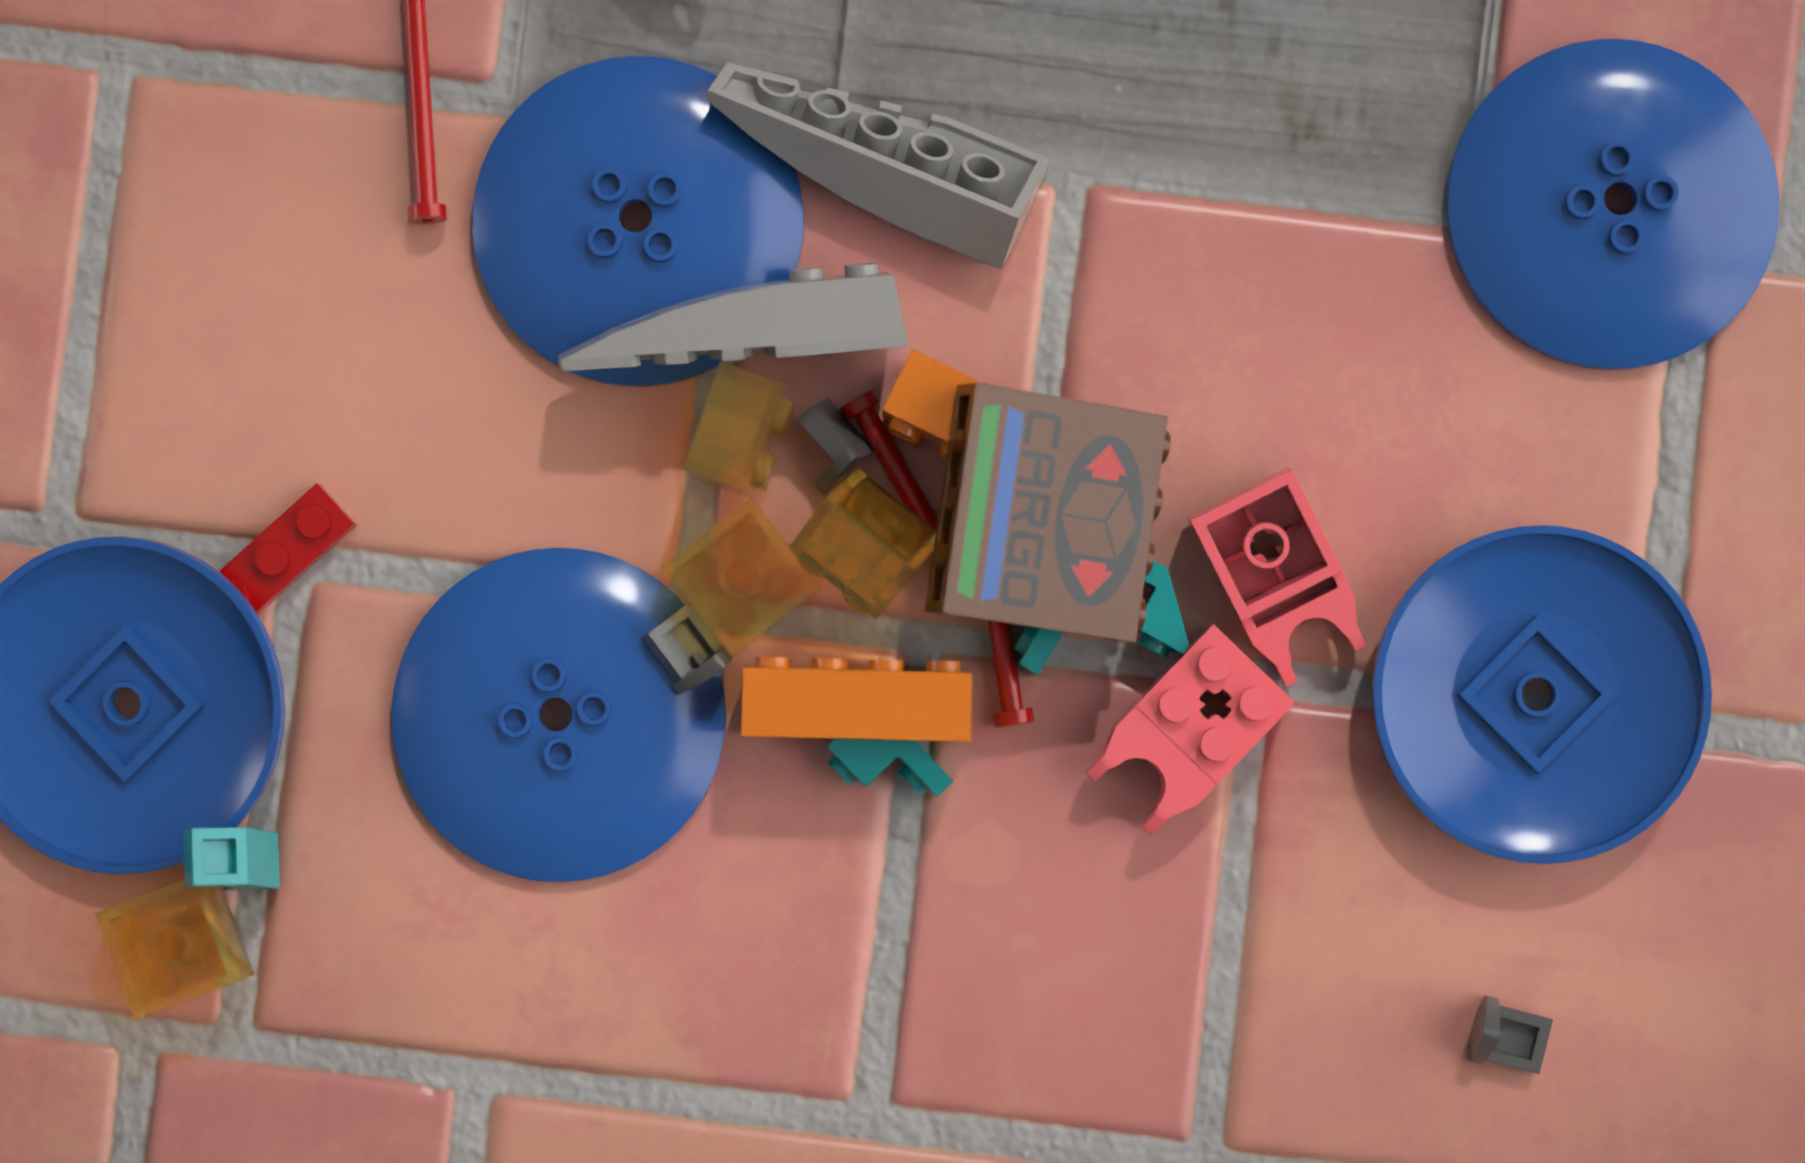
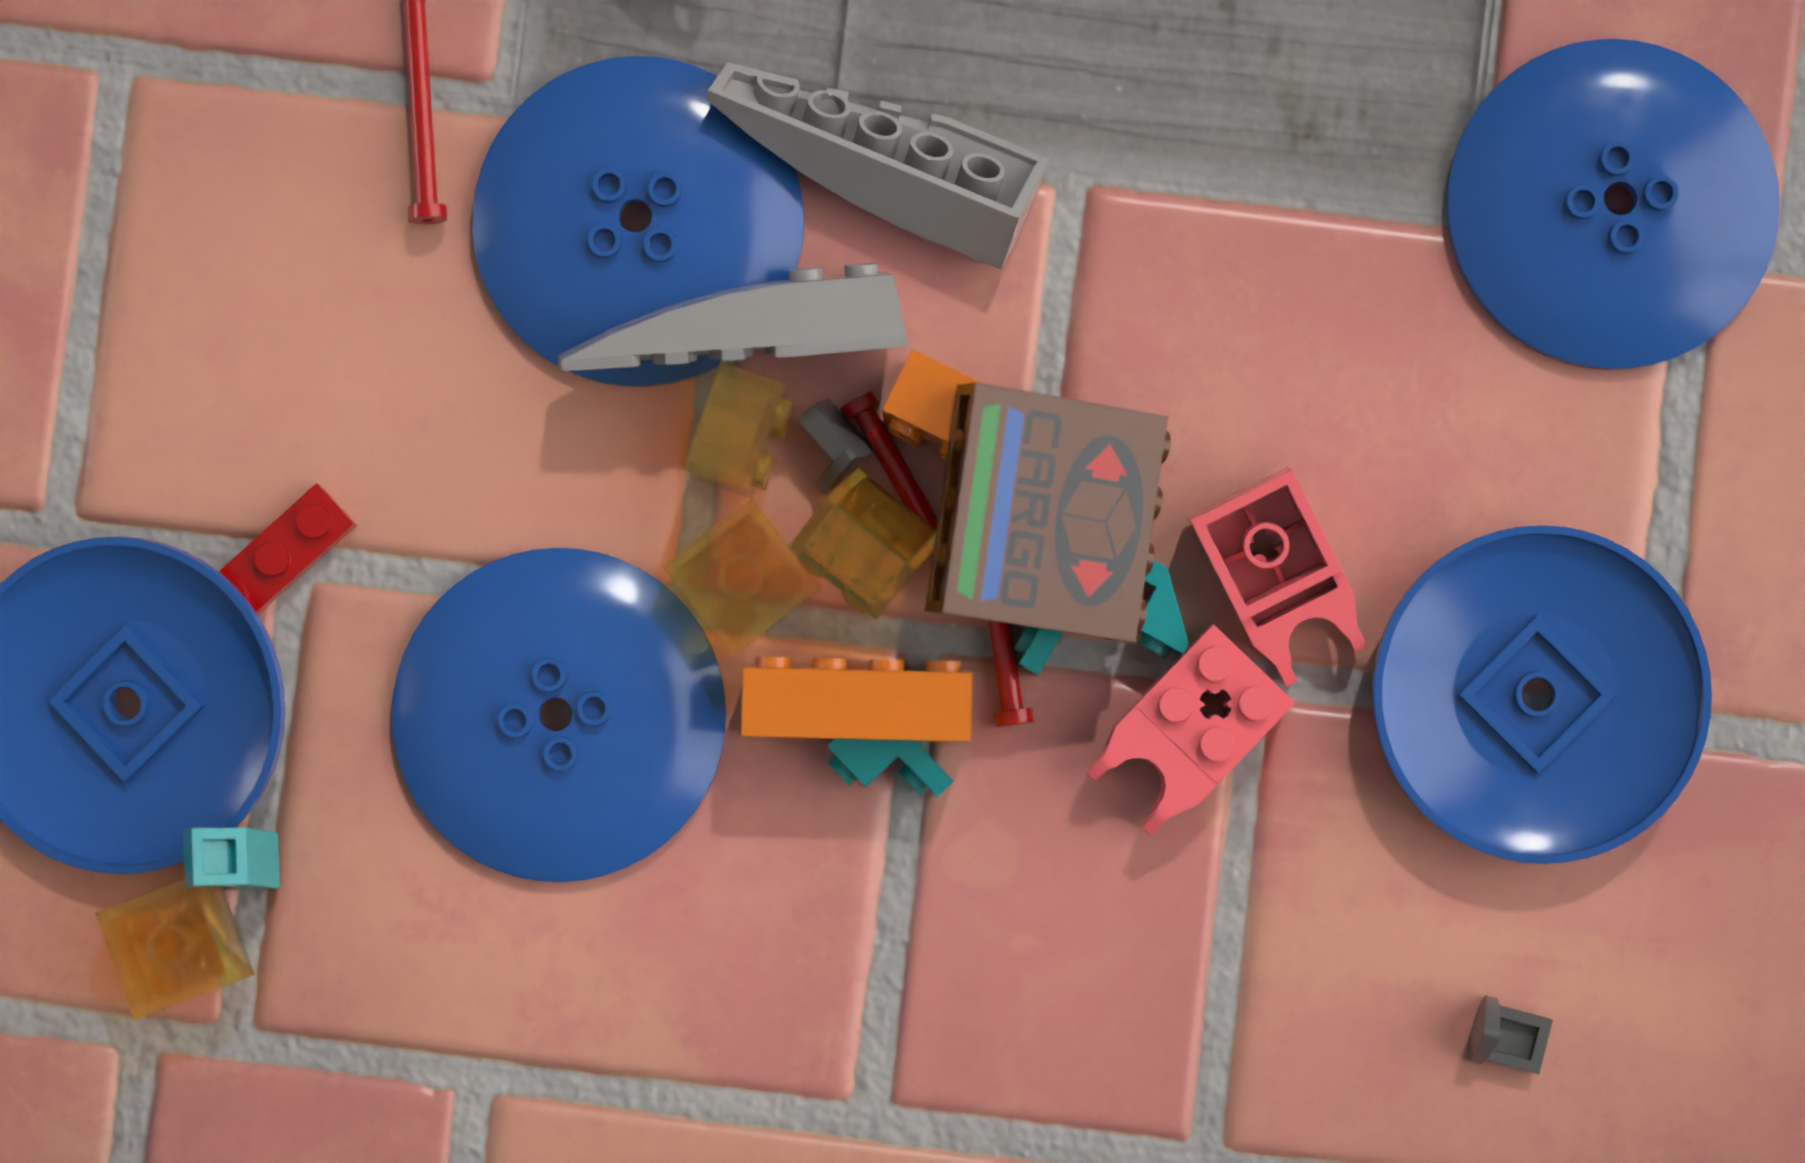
(687, 649): dark grey tile -> none

